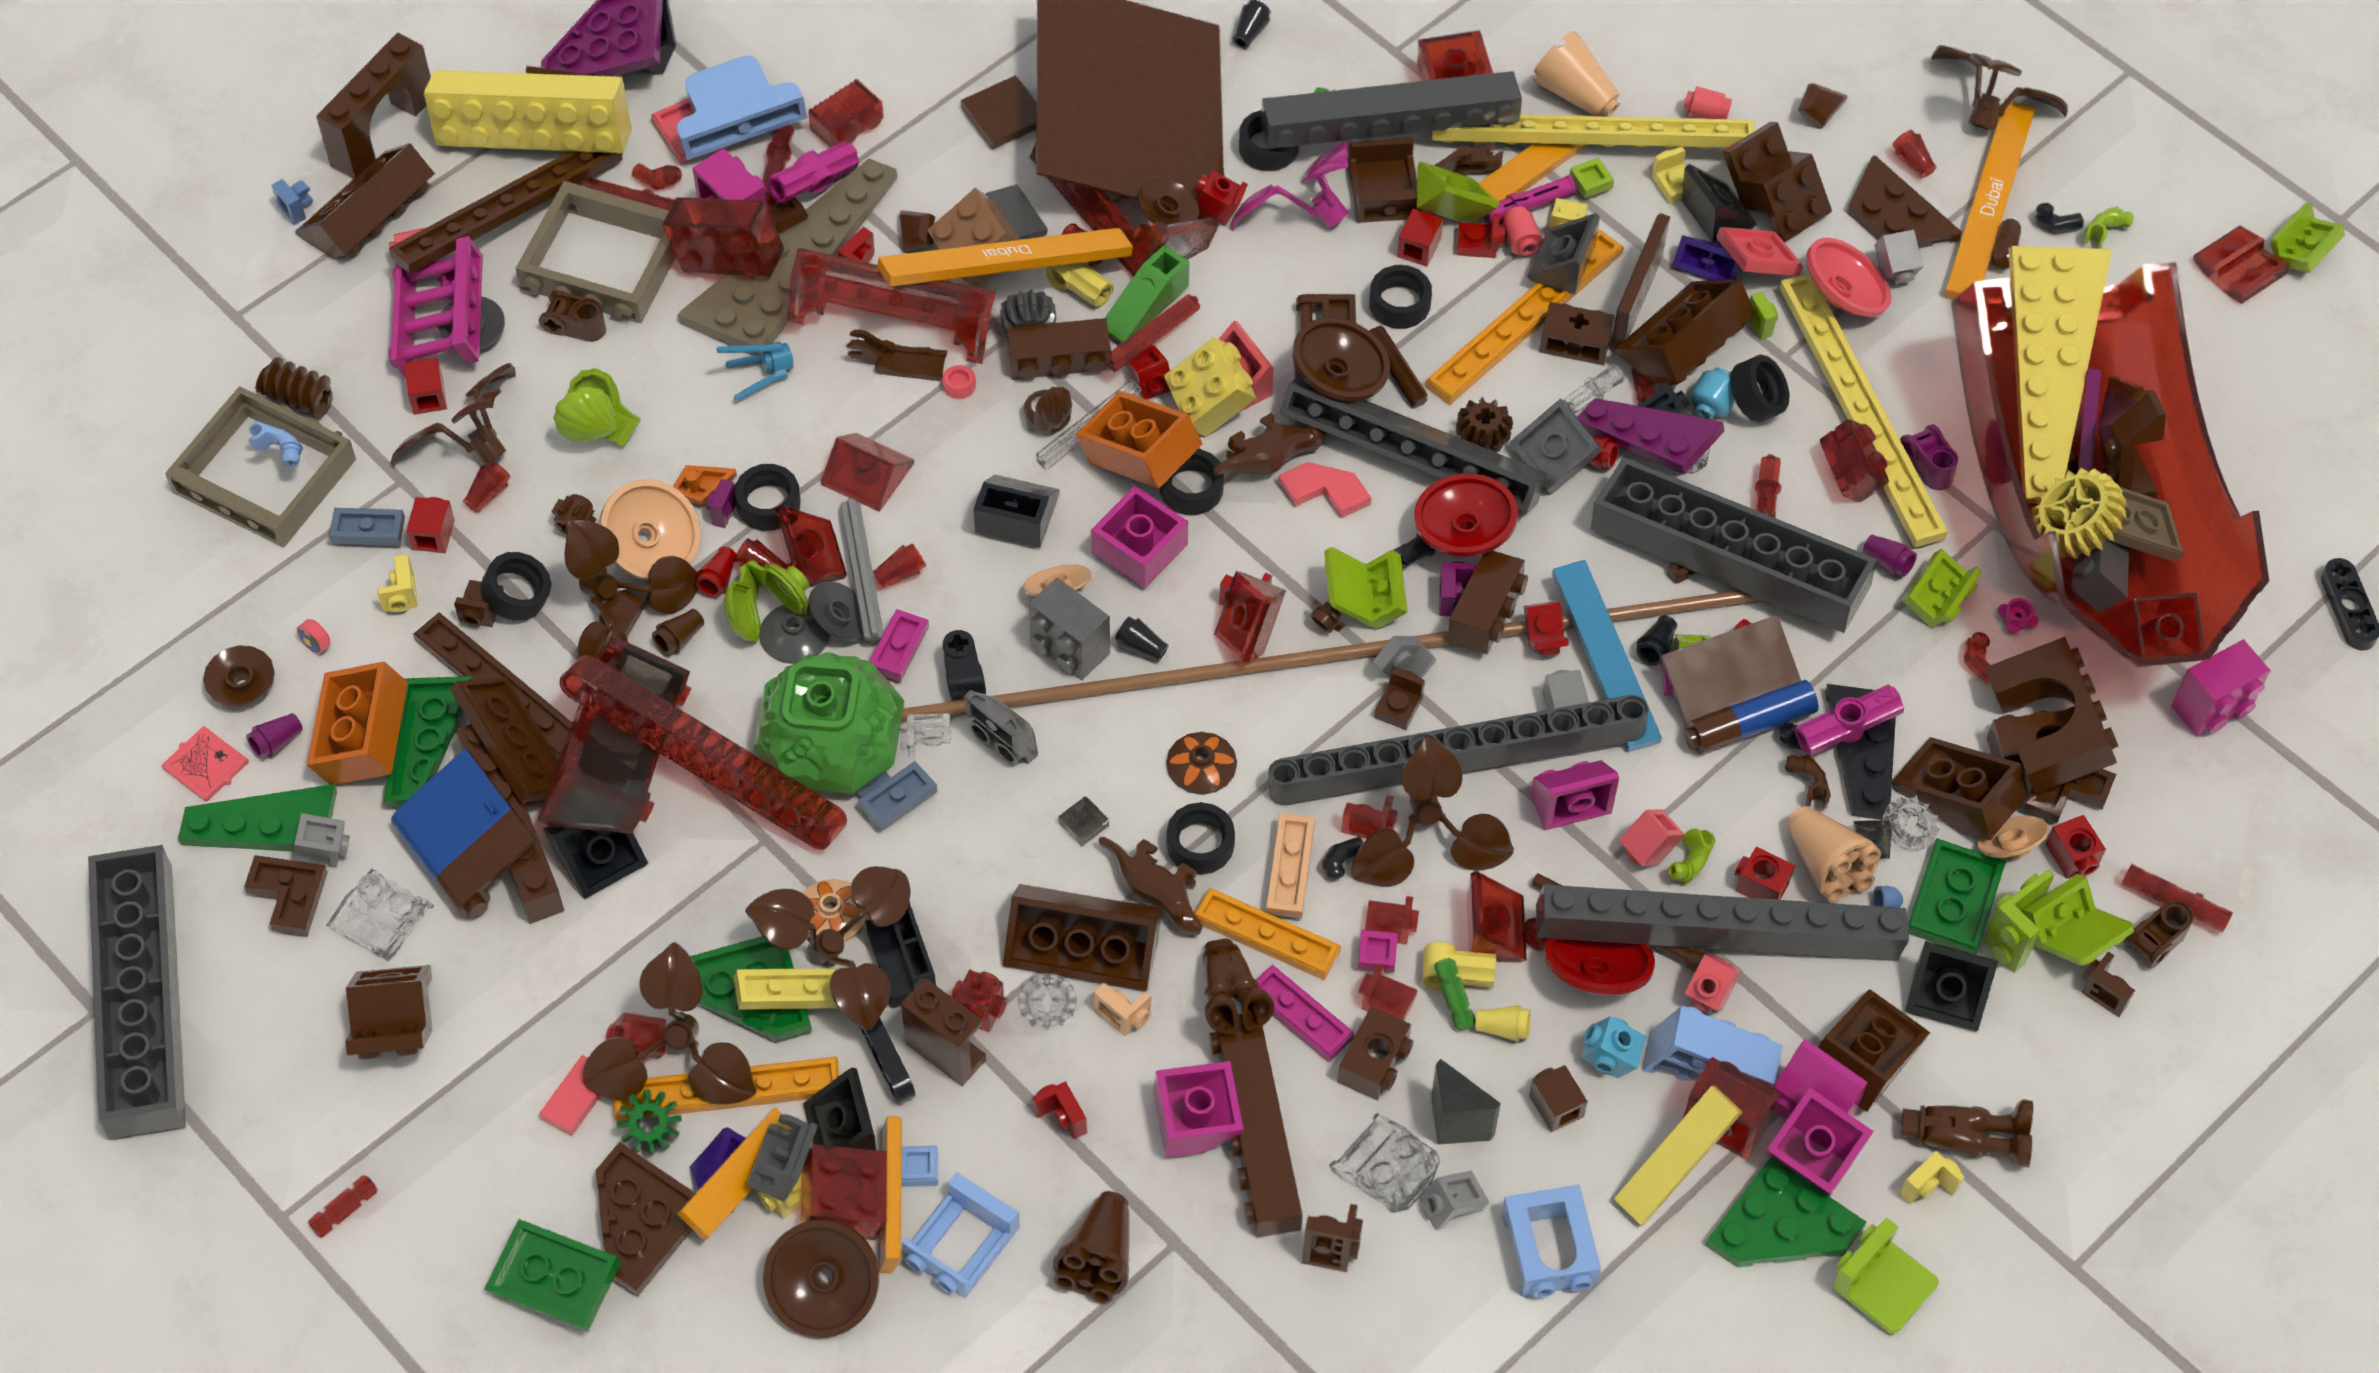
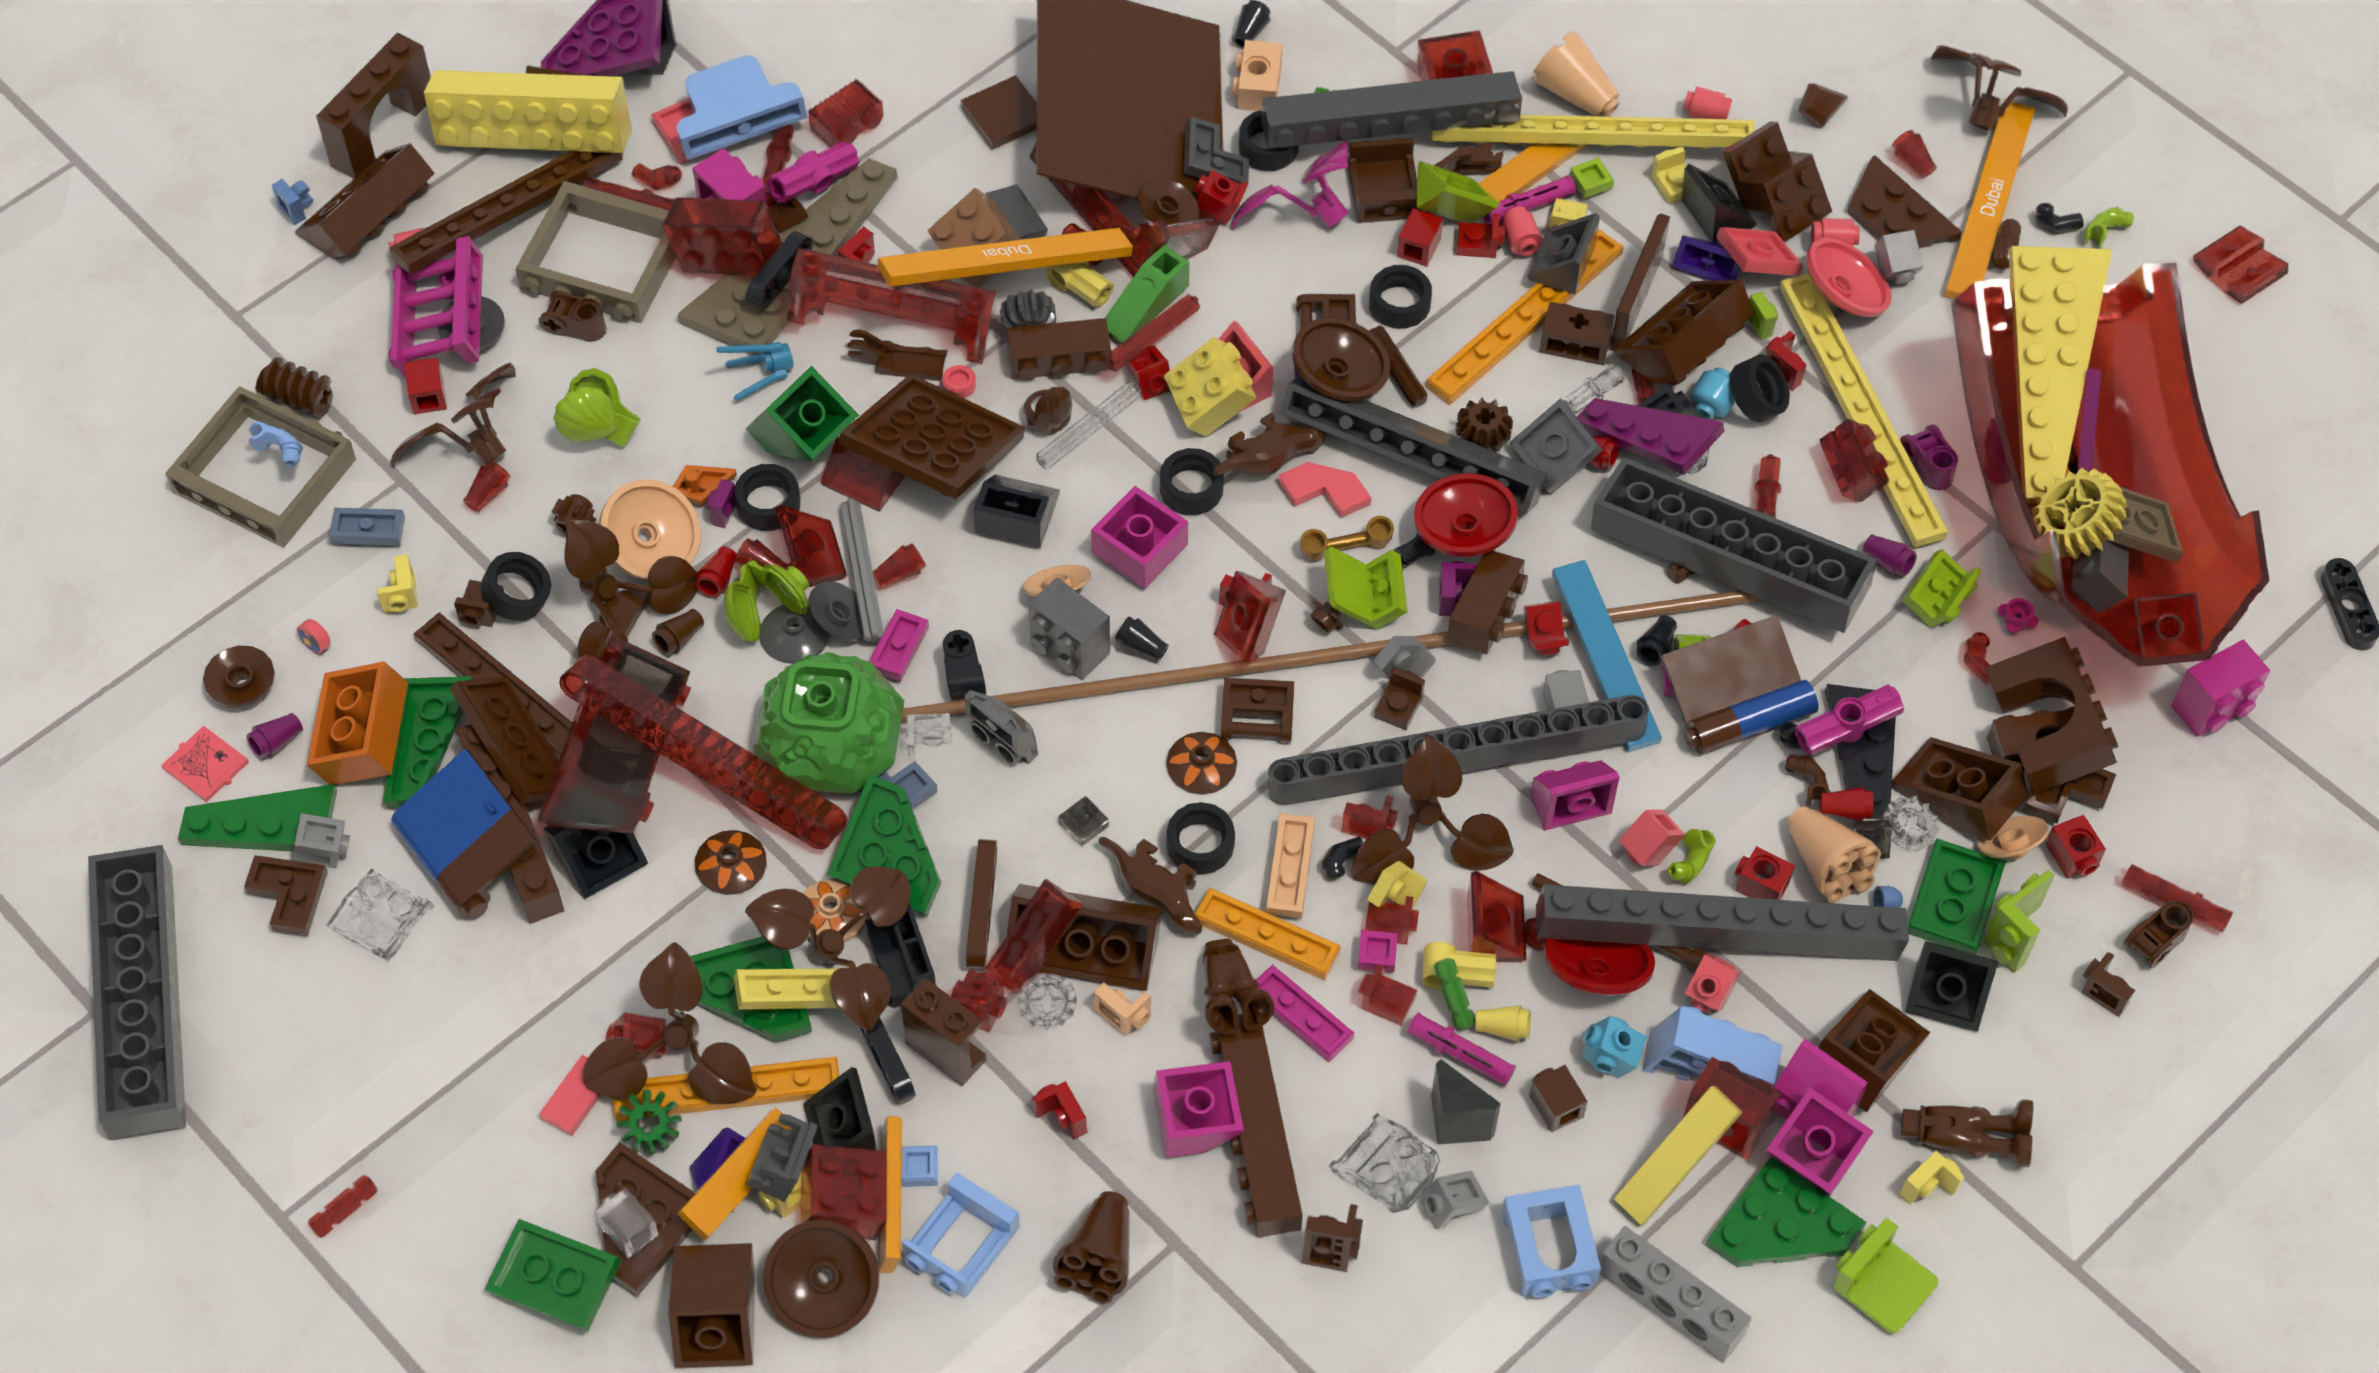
(389, 1011): reddish brown bracket -> none
(430, 524): red brick -> none
(626, 1222): none -> clear brick
(712, 1305): none -> reddish brown slope
(733, 874): none -> reddish brown dish
(776, 271): none -> black beam
(803, 418): none -> green slope
(887, 835): none -> green plate
(914, 230): reddish brown piece -> none
(932, 436): none -> reddish brown plate
(981, 904): none -> reddish brown beam
(1034, 935): none -> clear red slope
(1139, 439): orange brick -> none
(1203, 153): none -> dark grey plate
(1257, 699): none -> reddish brown plate
(1259, 74): none -> light nougat brick
(1376, 1033): reddish brown brick -> none
(1377, 535): none -> pearl gold bar
(1397, 883): none -> light yellow bracket
(1422, 1028): none -> dark pink pin
(1674, 1294): none -> light grey brick
(1789, 362): none -> red bracket
(1835, 228): none -> coral brick
(1848, 804): none -> red cone
(2073, 925): lime bracket -> none
(2129, 419): reddish brown wedge -> none
(2306, 239): lime bracket -> none

